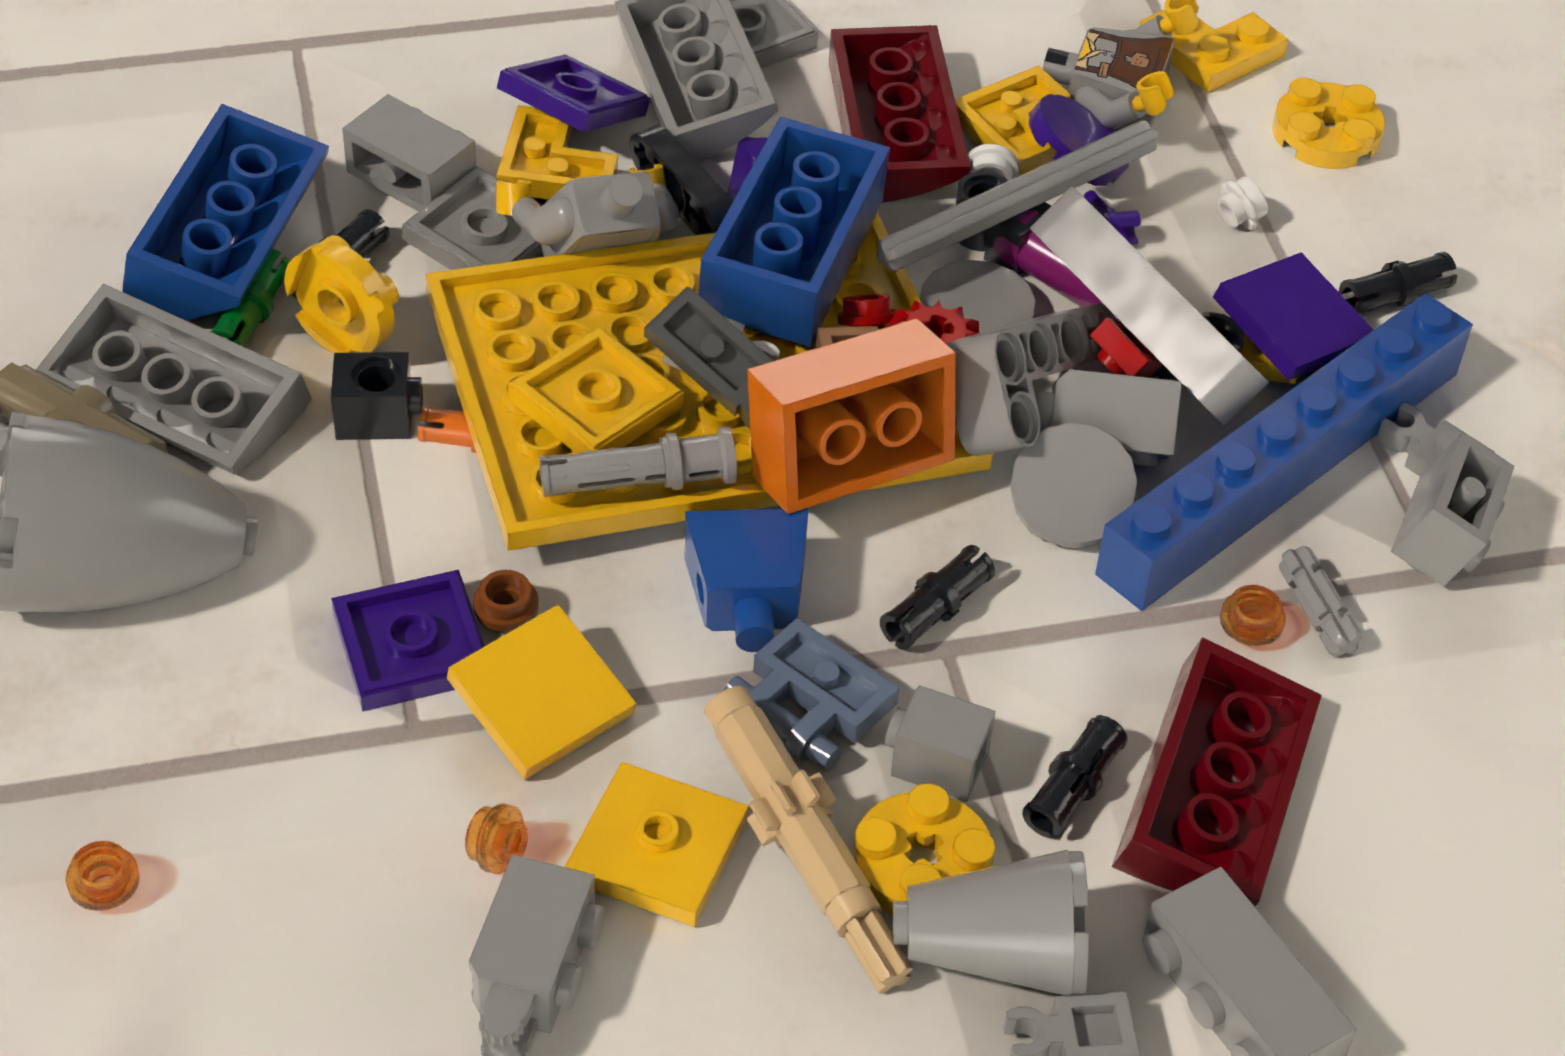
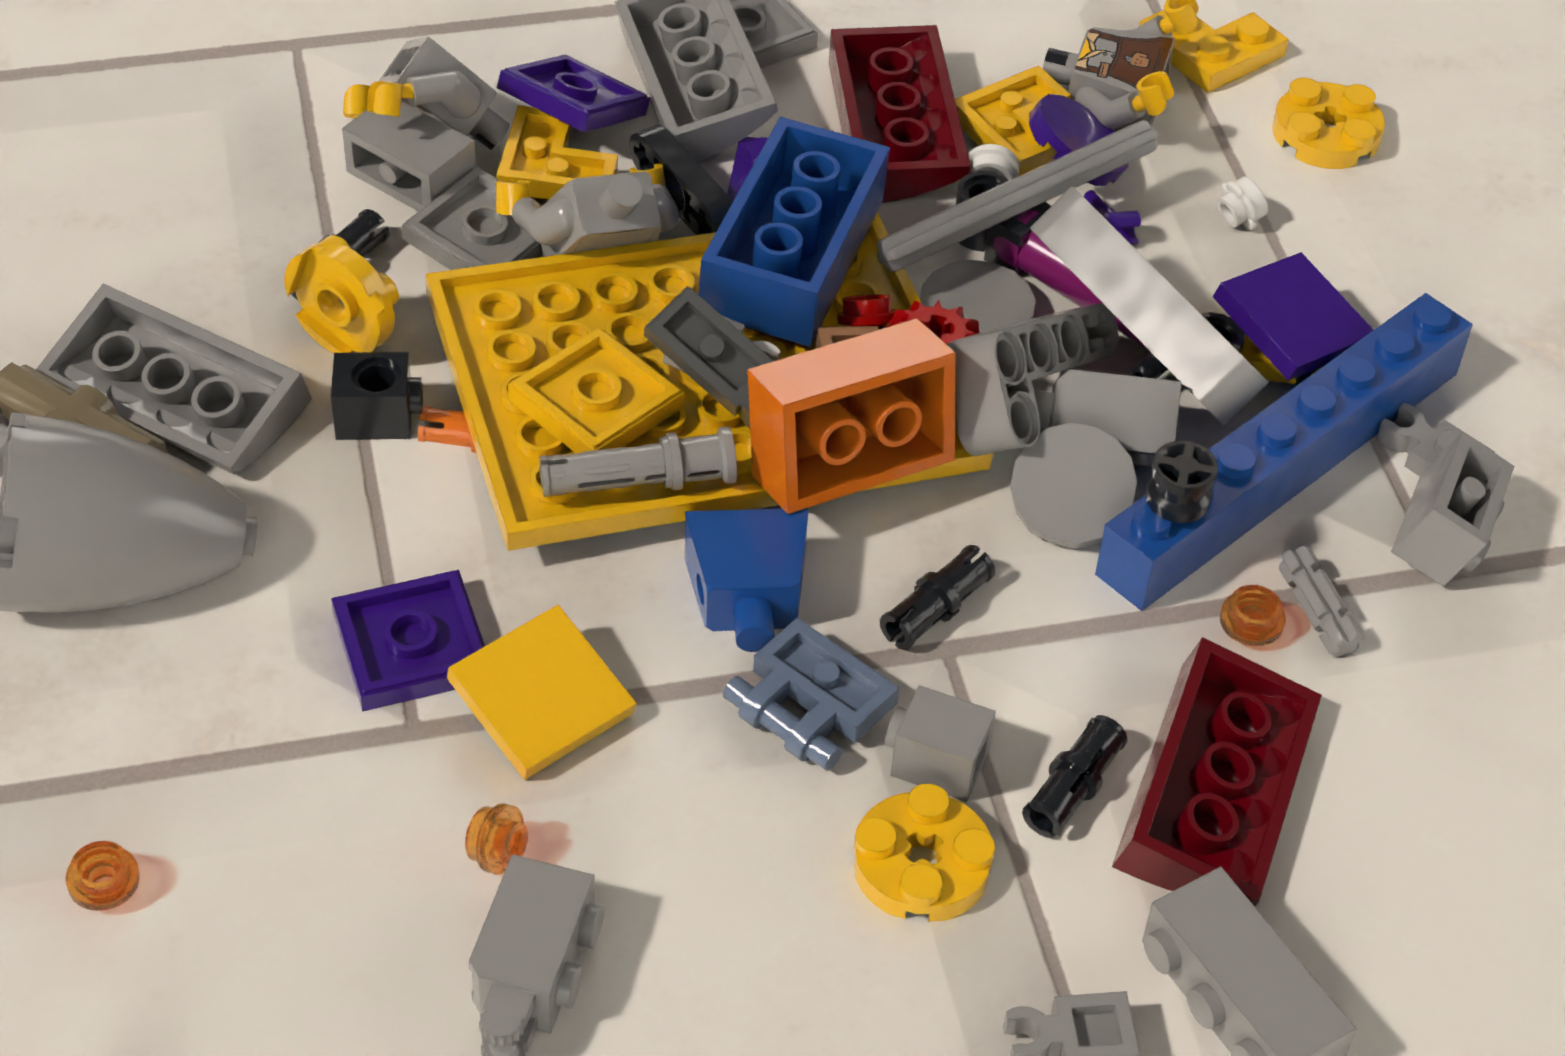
(221, 215): blue slope -> none
(240, 322): green pin -> none
(435, 84): none -> light grey torso
(505, 600): dark orange plate -> none
(658, 843): yellow plate -> none
(796, 816): tan piece -> none
(1004, 923): light grey cone -> none
(1123, 350): red plate -> none
(1181, 481): none -> black wheel
(1399, 282): black pin -> none

